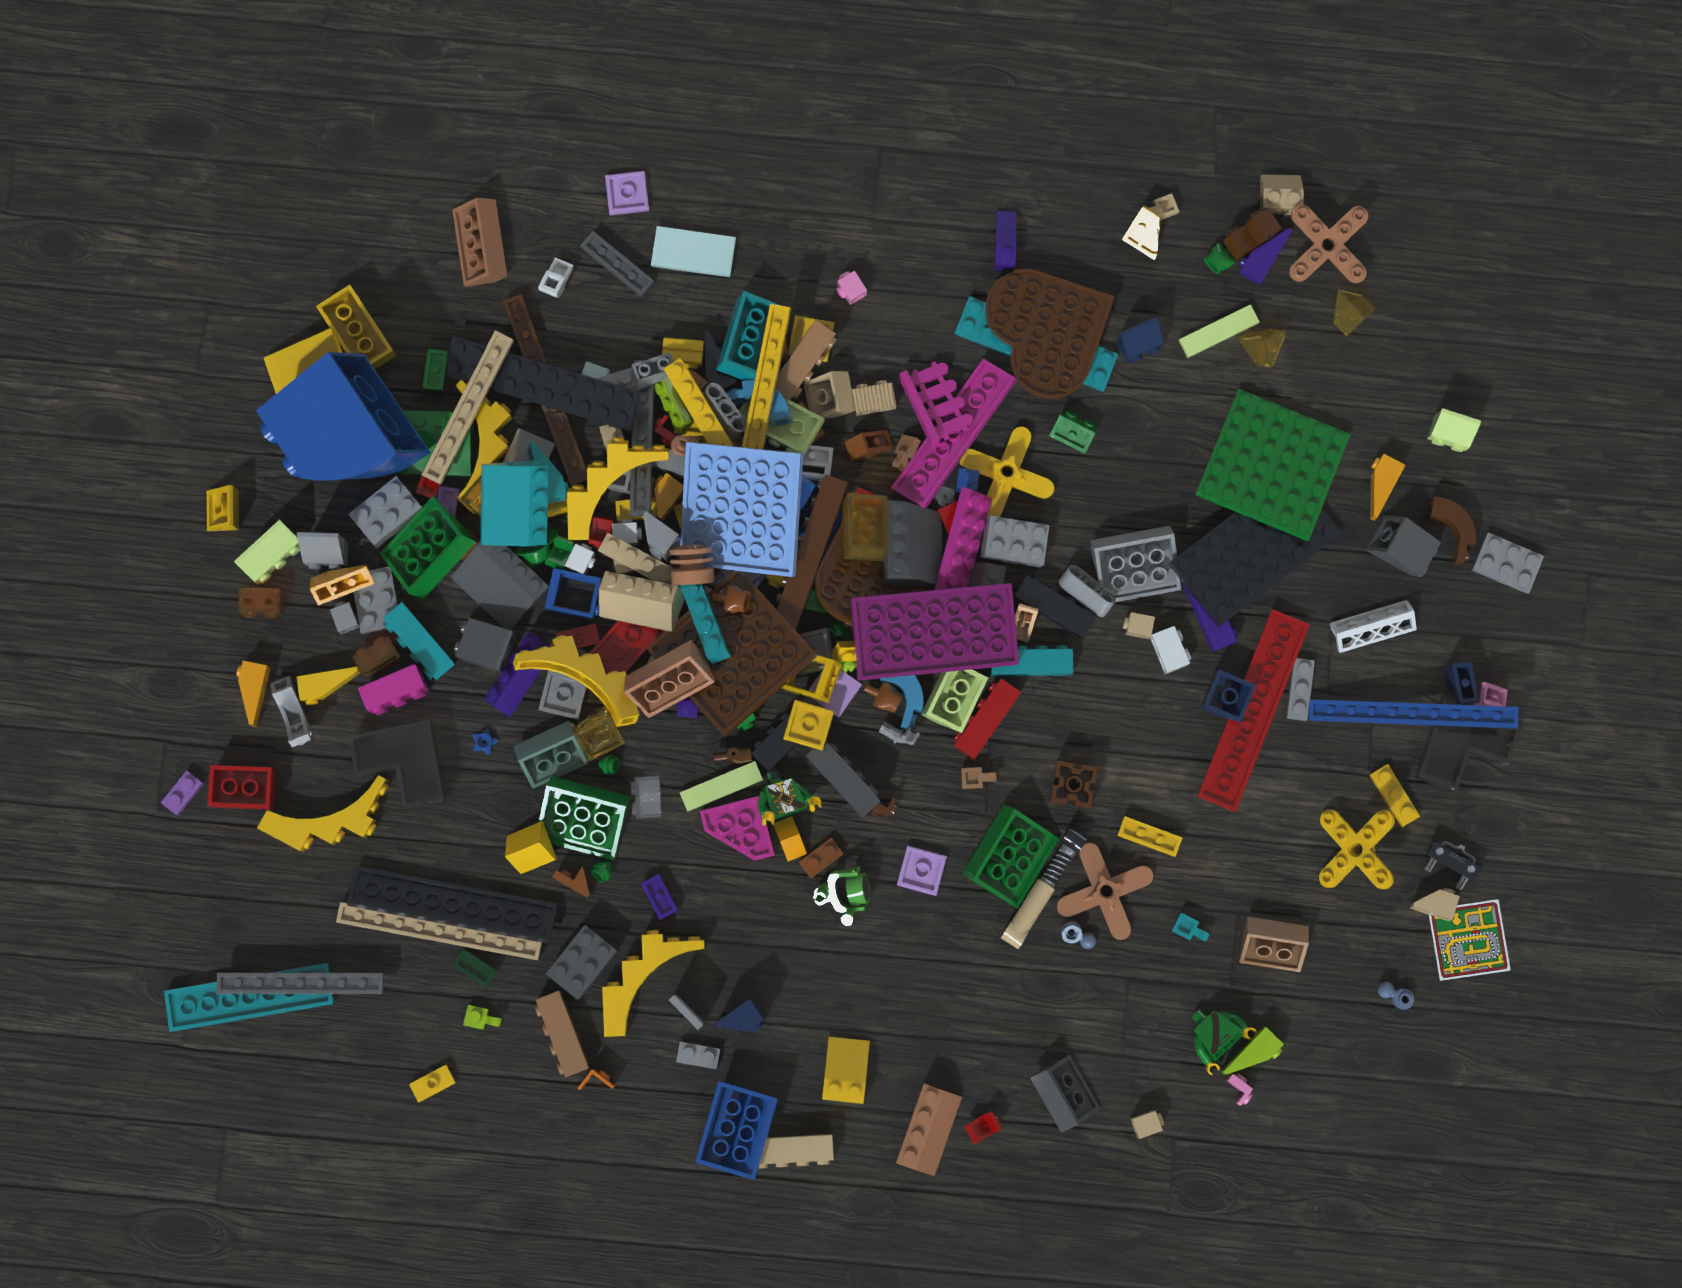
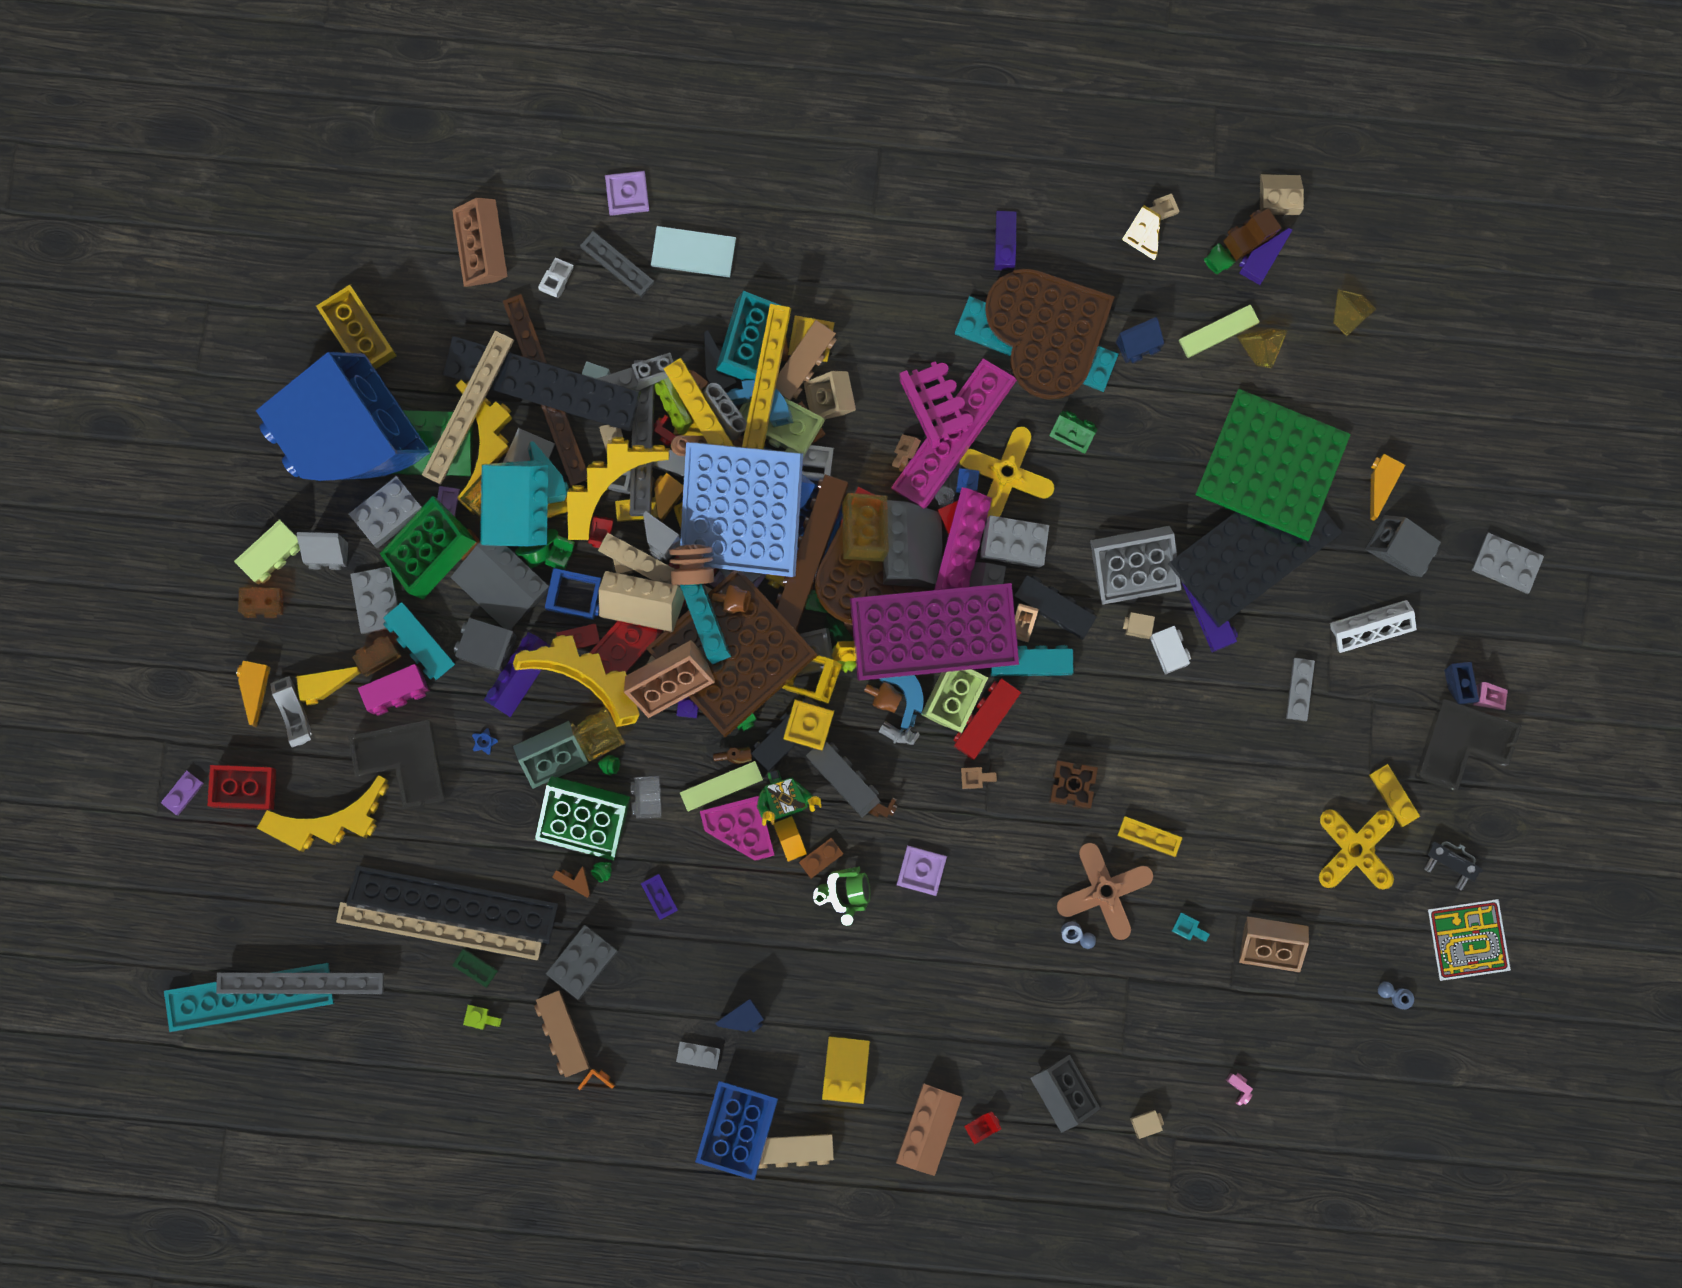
(223, 509): yellow slope -> none
(295, 359): yellow tile -> none
(339, 583): light orange slope -> none
(344, 617): light grey brick -> none
(427, 488): red bracket -> none
(432, 1083): yellow plate -> none
(435, 370): green plate -> none
(529, 848): yellow slope -> none
(562, 696): light grey plate -> none
(581, 559): white brick -> none
(627, 532): white brick -> none
(655, 952): yellow arch -> none
(687, 1011): light grey tile -> none
(689, 350): yellow brick -> none
(842, 694): lavender tile -> none
(851, 287): bright pink brick -> none
(868, 444): dark orange slope -> none
(874, 398): tan brick -> none
(1010, 856): green slope -> none
(1043, 889): piece -> none
(1087, 590): light grey beam -> none
(1217, 1034): green torso -> none
(1227, 696): dark blue slope -> none
(1242, 741): red plate -> none
(1259, 1049): lime slope -> none
(1337, 235): nougat piece -> none
(1414, 713): blue plate -> none
(1438, 904): tan slope -> none
(1453, 430): yellowish green slope -> none
(1460, 523): reddish brown arch -> none

